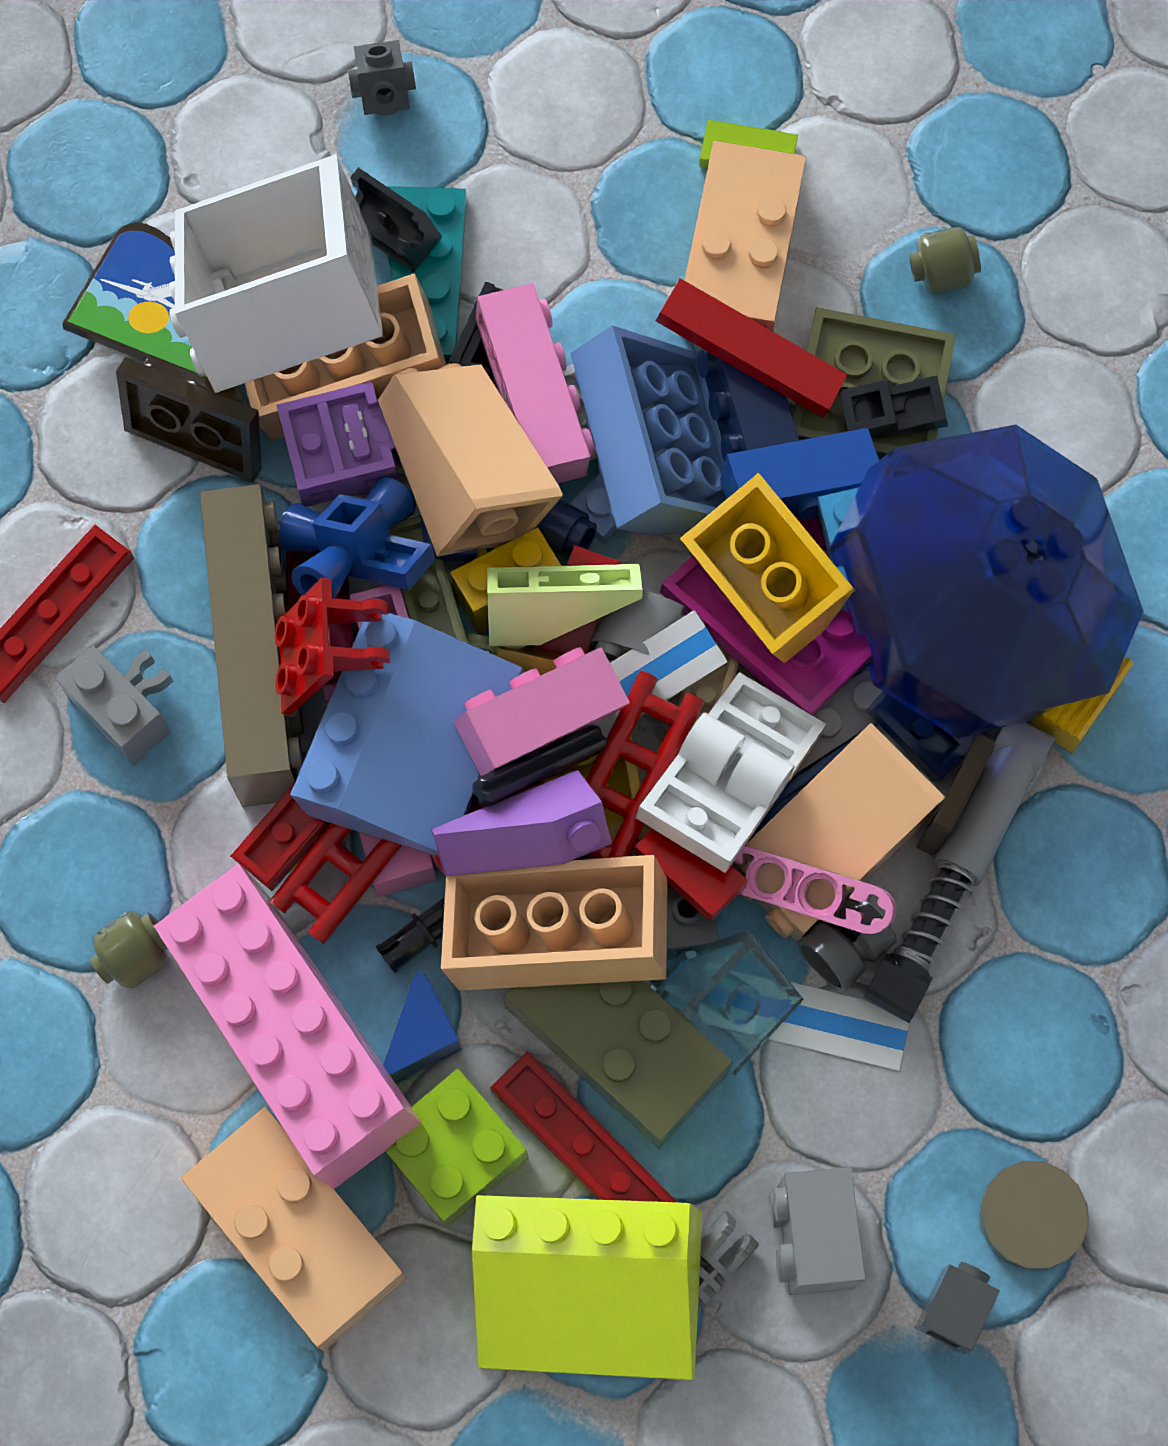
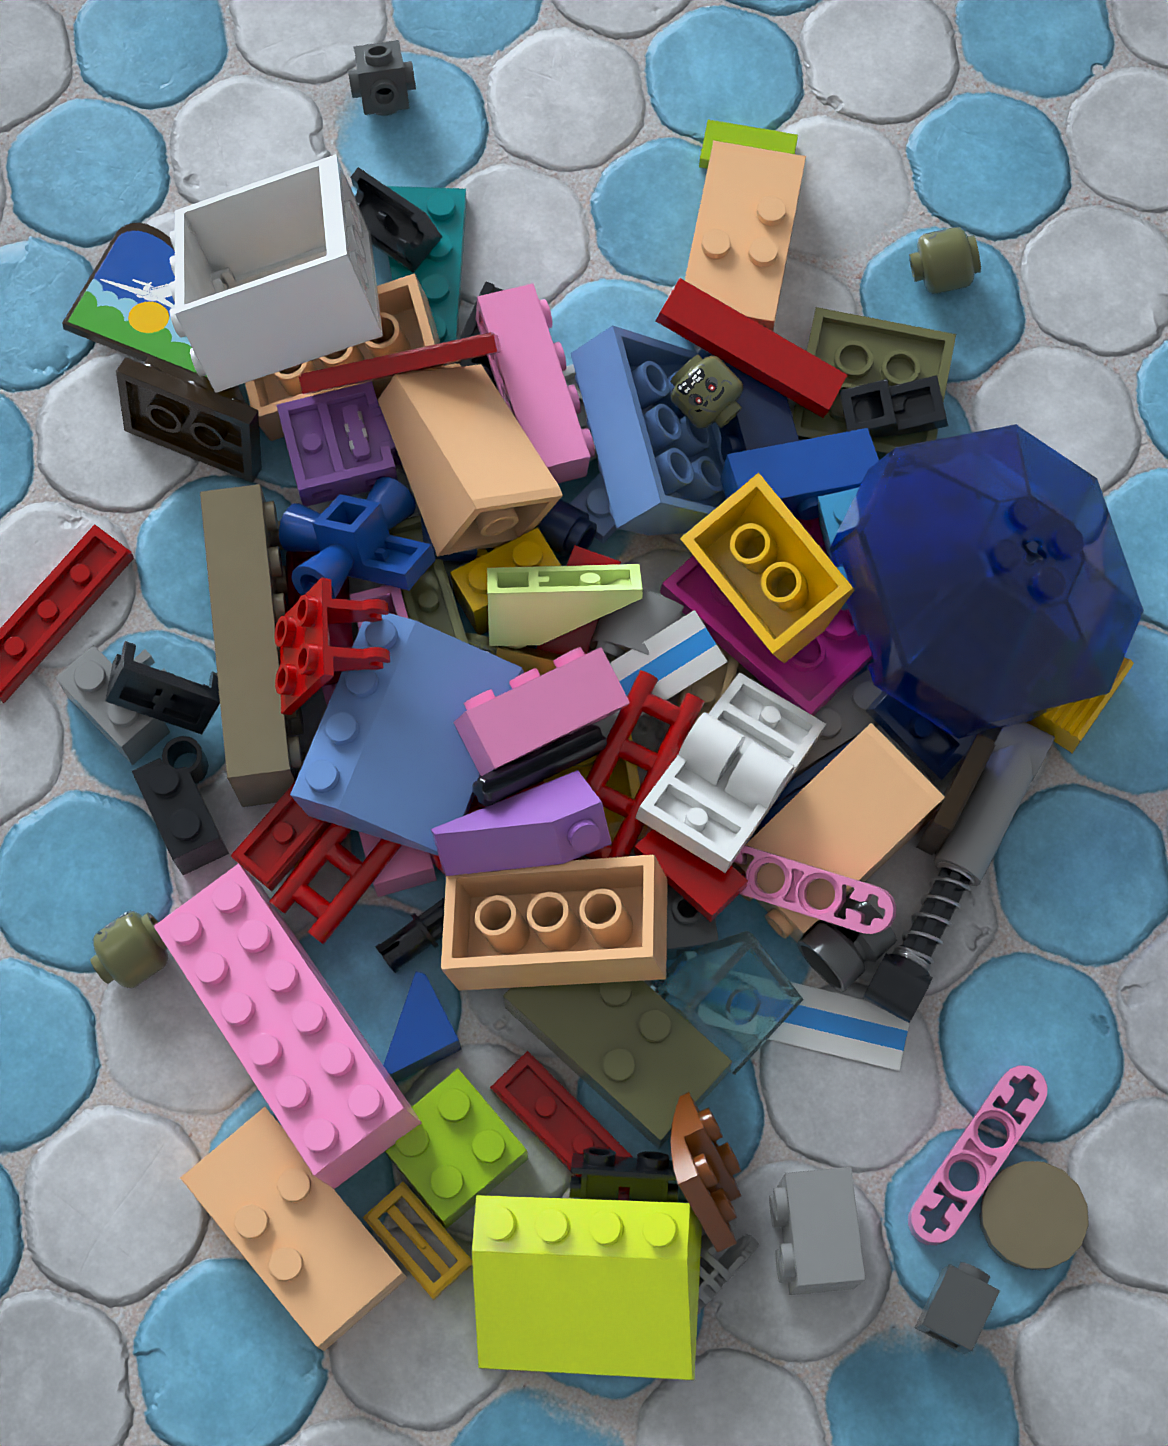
(161, 693): none -> black hinge
(179, 806): none -> black hinge
(399, 363): none -> red tile
(448, 1275): none -> yellow tile
(606, 1172): none -> black hinge
(705, 1170): none -> dark orange slope
(706, 392): none -> olive head
(973, 1151): none -> bright pink beam

